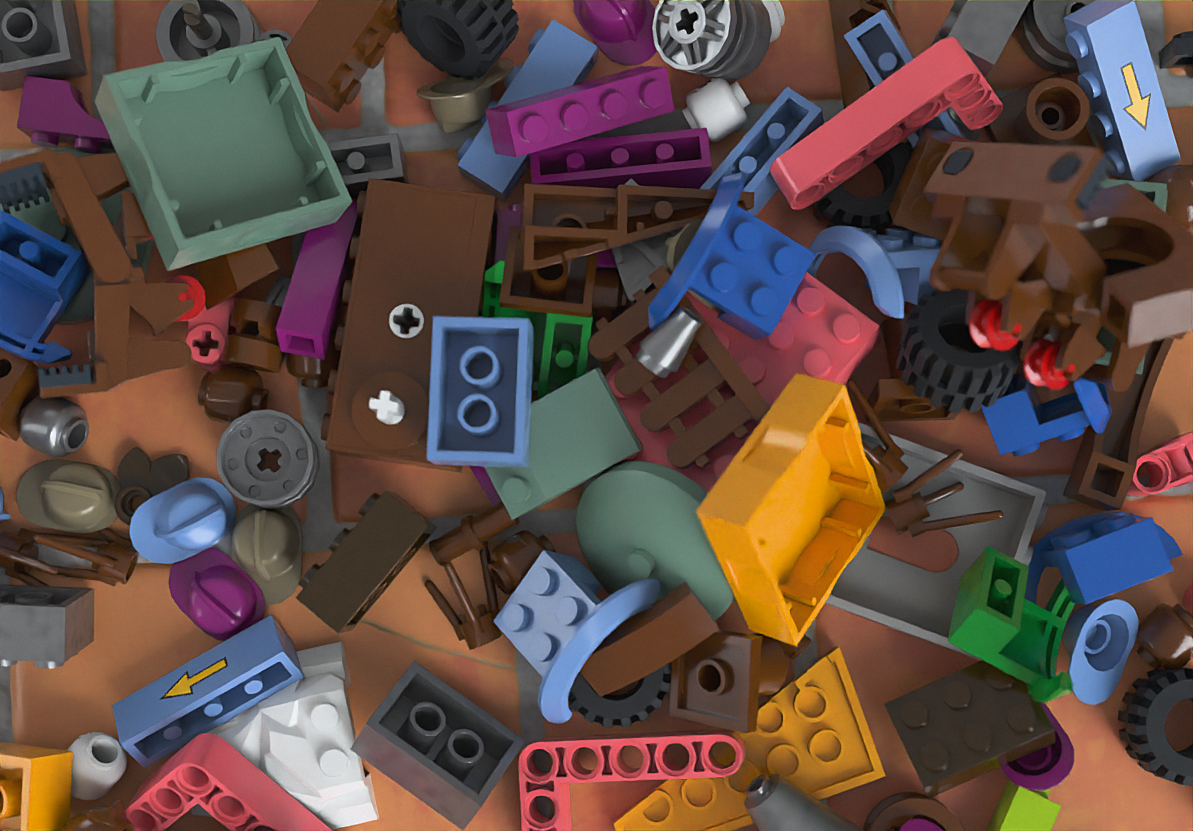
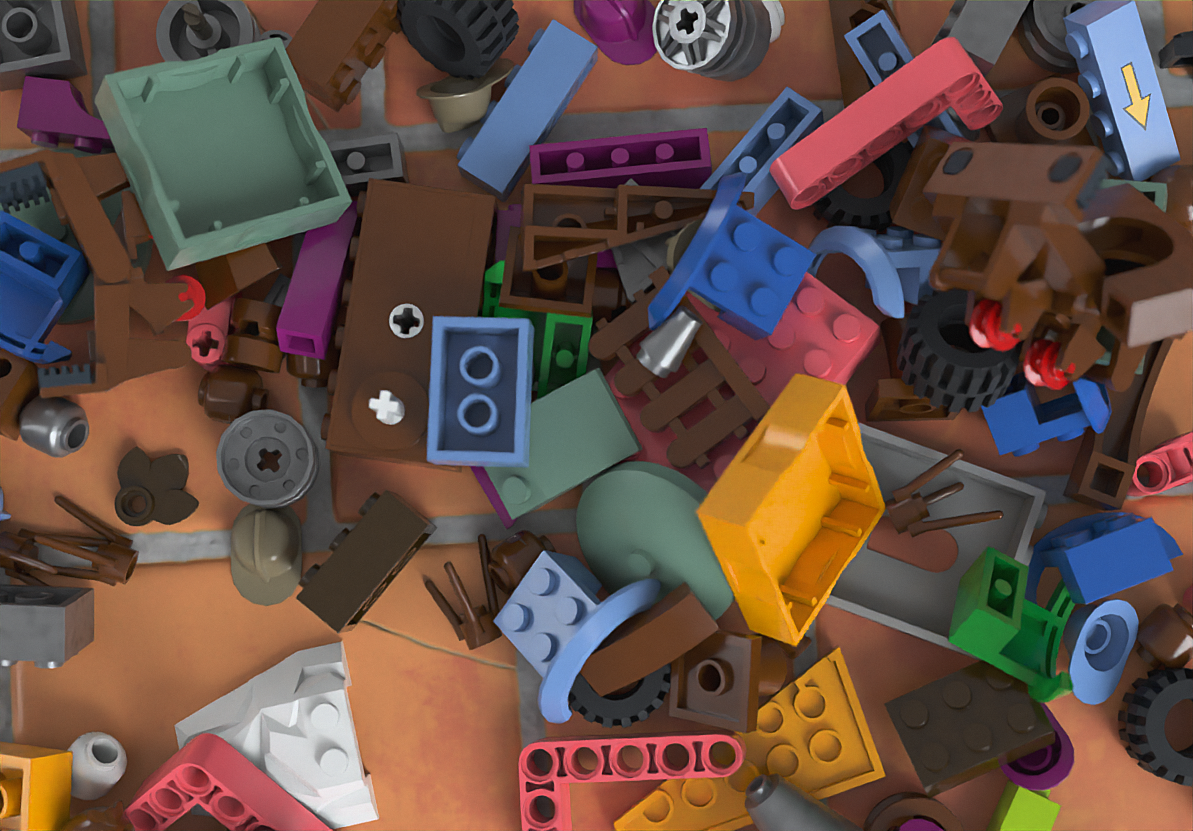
(68, 496): dark tan piece -> none
(182, 520): medium blue piece -> none
(206, 691): medium blue brick -> none
(216, 594): magenta piece -> none
(437, 745): flat silver brick -> none
(472, 534): reddish brown pin -> none
(579, 110): magenta brick -> none
(717, 108): white head -> none
(885, 462): reddish brown plant -> none

